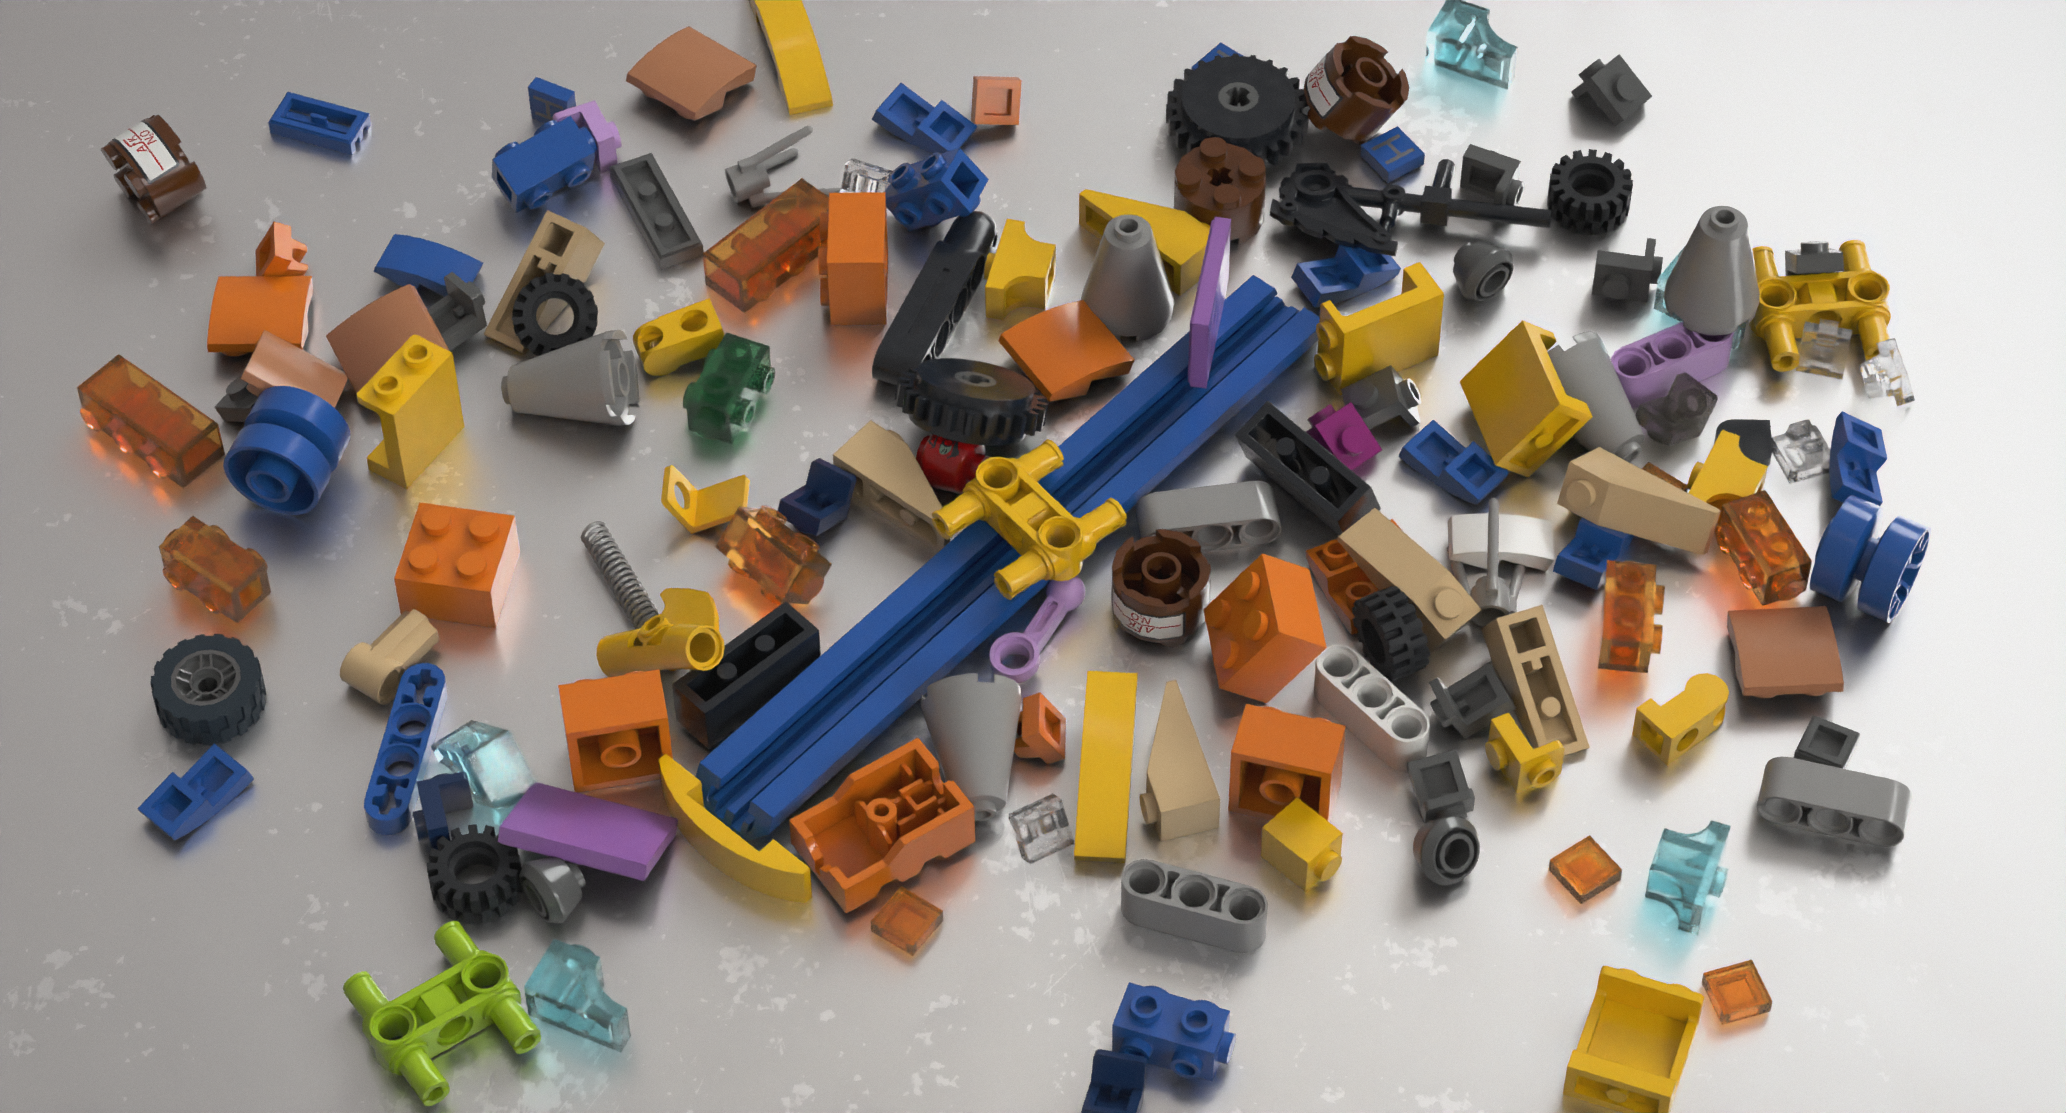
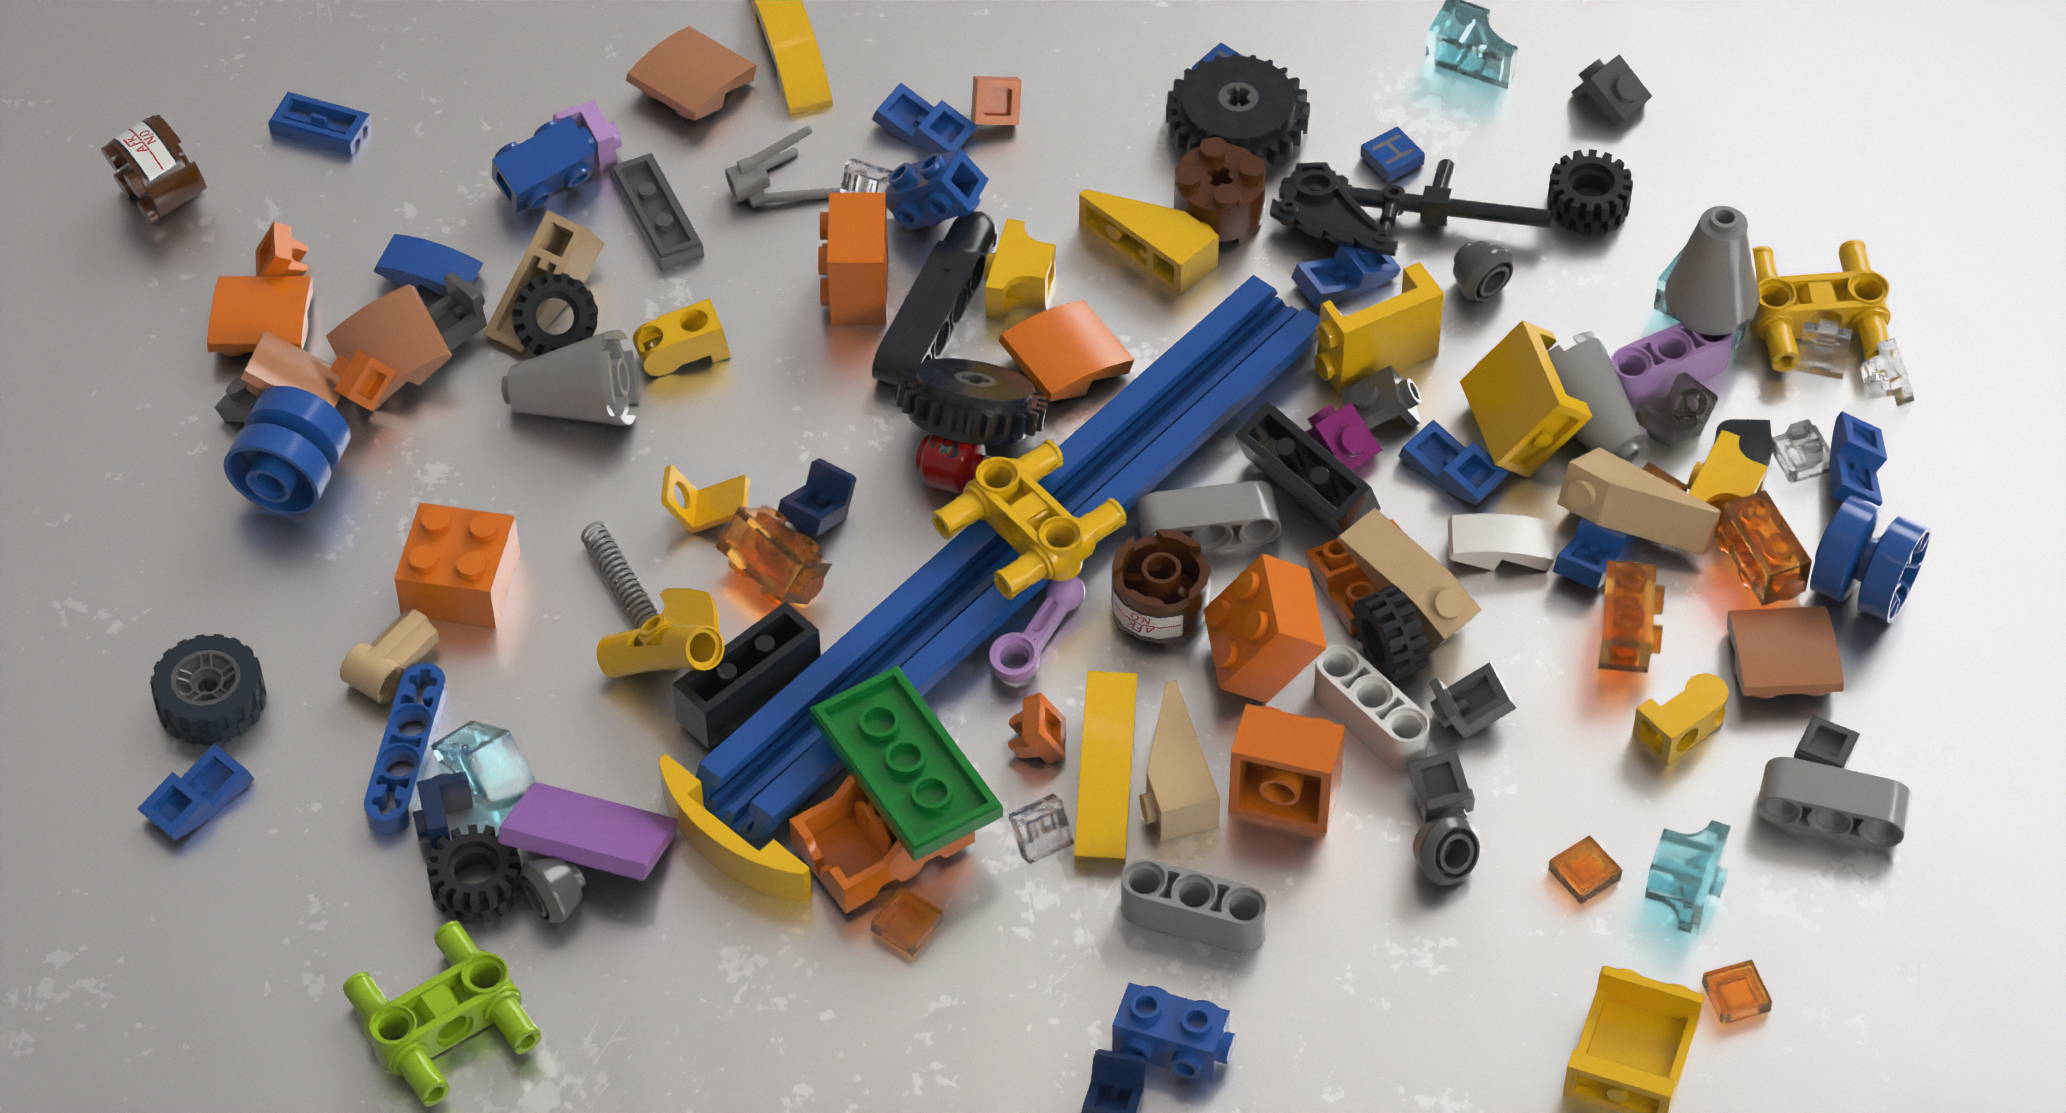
(150, 421): clear orange brick -> none
(214, 569): clear orange brick -> none
(362, 378): none -> orange tile
(416, 407): yellow panel -> none
(548, 99): blue tile -> none
(570, 995): clear light blue arch -> none
(615, 729): orange brick -> none
(728, 388): clear green brick -> none
(767, 247): clear orange brick -> none
(891, 481): tan slope -> none
(906, 763): none -> green tile
(975, 735): light grey cone -> none
(1129, 281): light grey cone -> none
(1209, 302): medium lavender tile -> none
(1302, 845): yellow brick -> none
(1354, 90): reddish brown brick -> none
(1490, 590): light grey plant -> none
(1492, 175): dark grey bracket -> none
(1518, 761): yellow bracket -> none
(1535, 678): tan slope -> none
(1626, 274): dark grey bracket -> none
(1813, 258): dark grey bracket -> none

